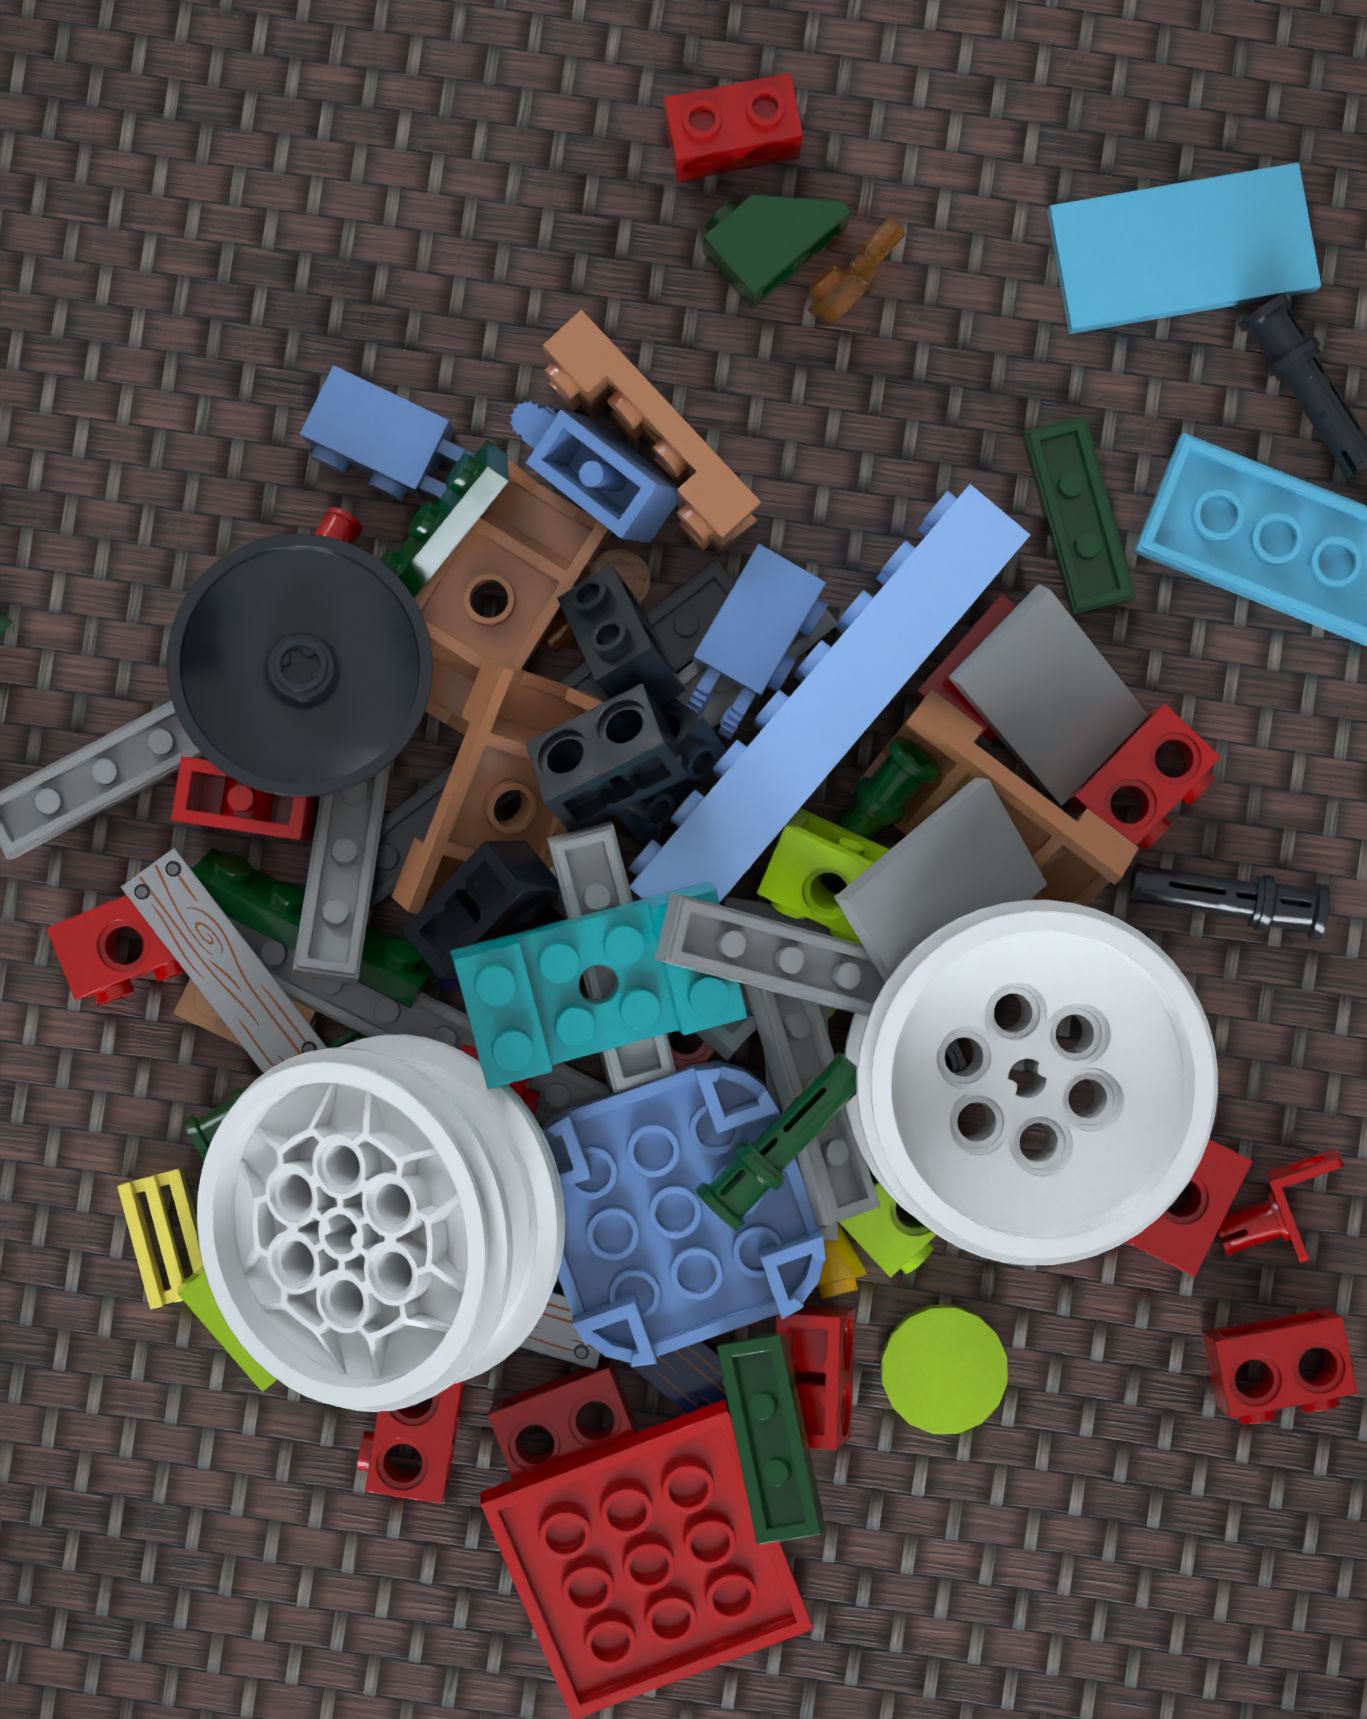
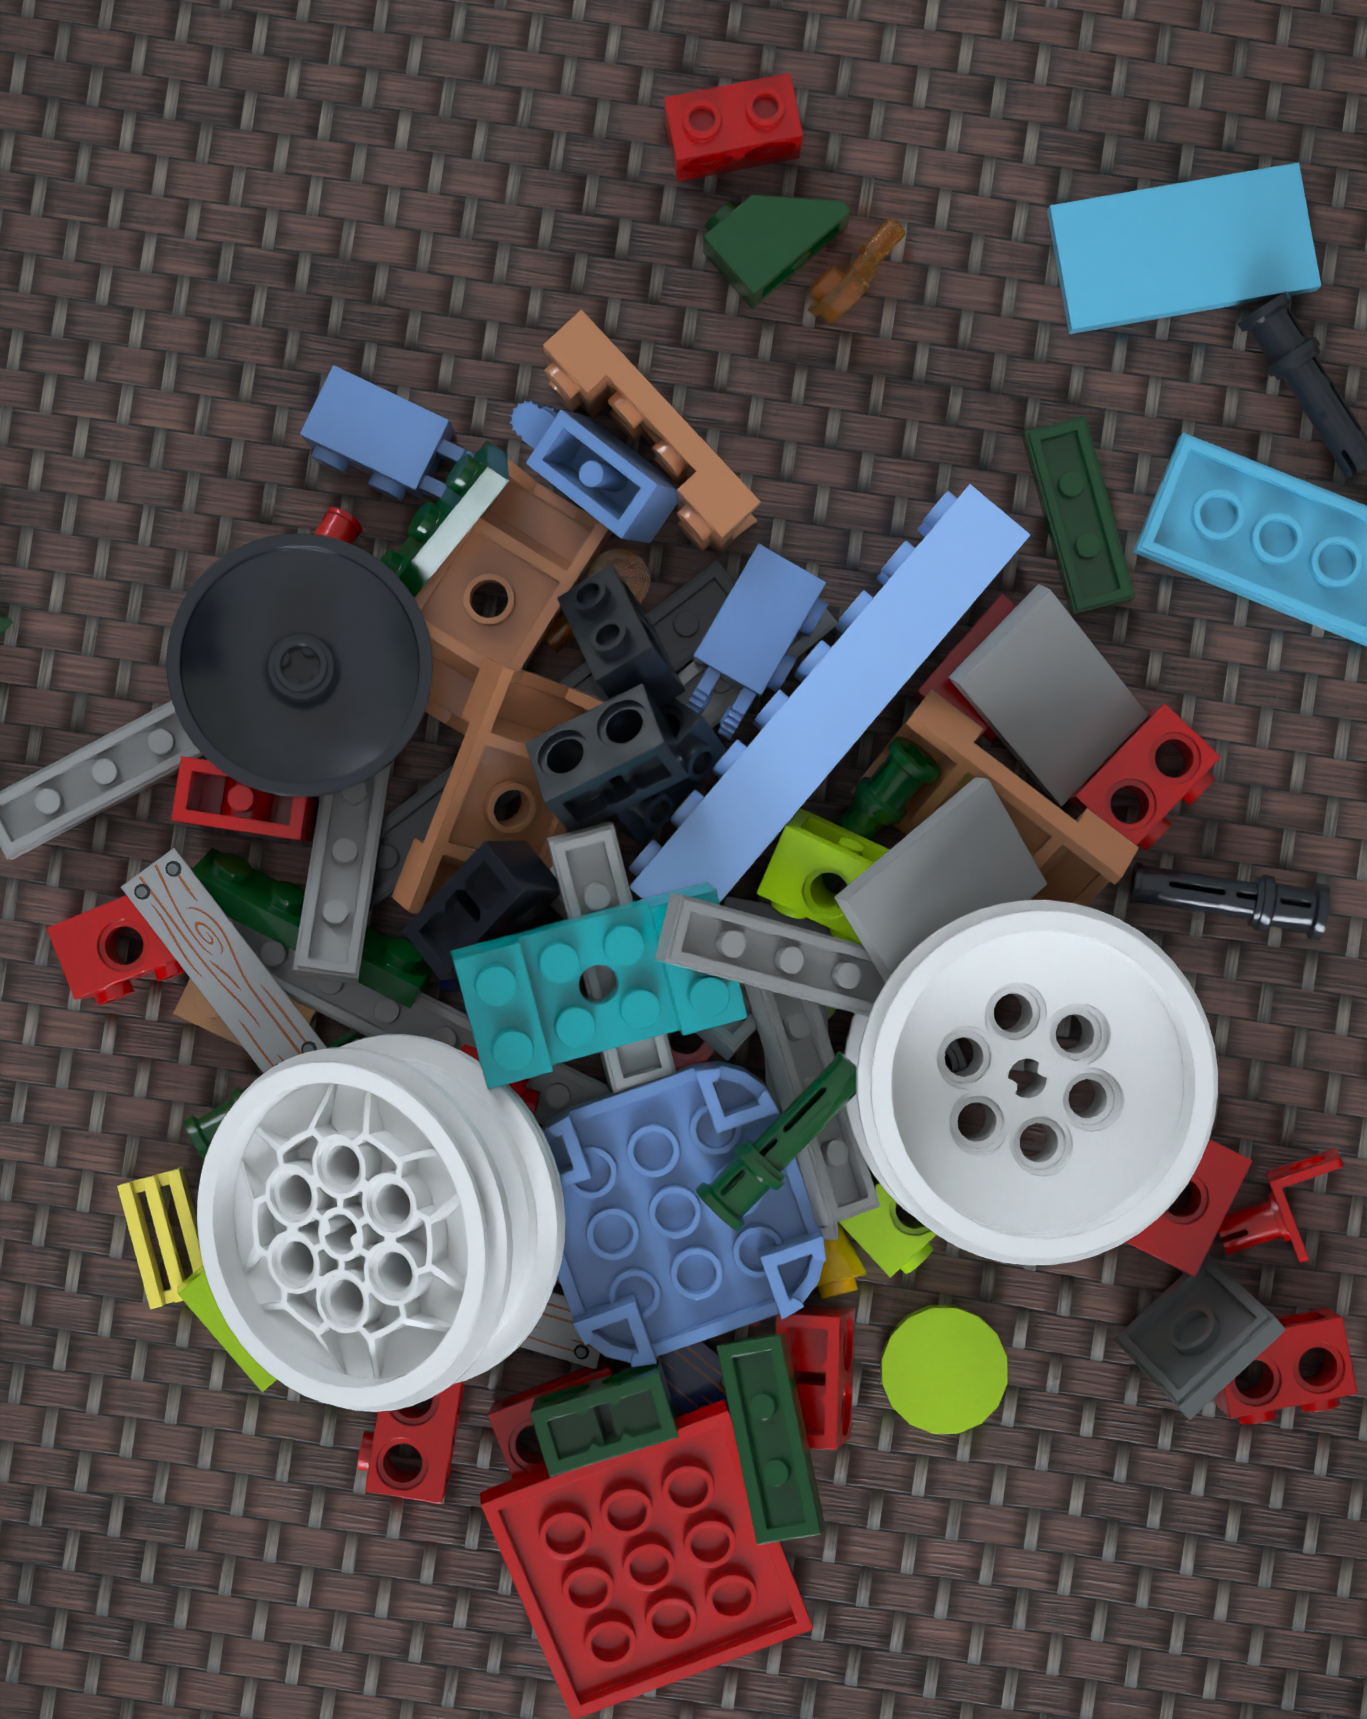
(604, 1418): none -> dark green brick
(1199, 1336): none -> dark grey tile

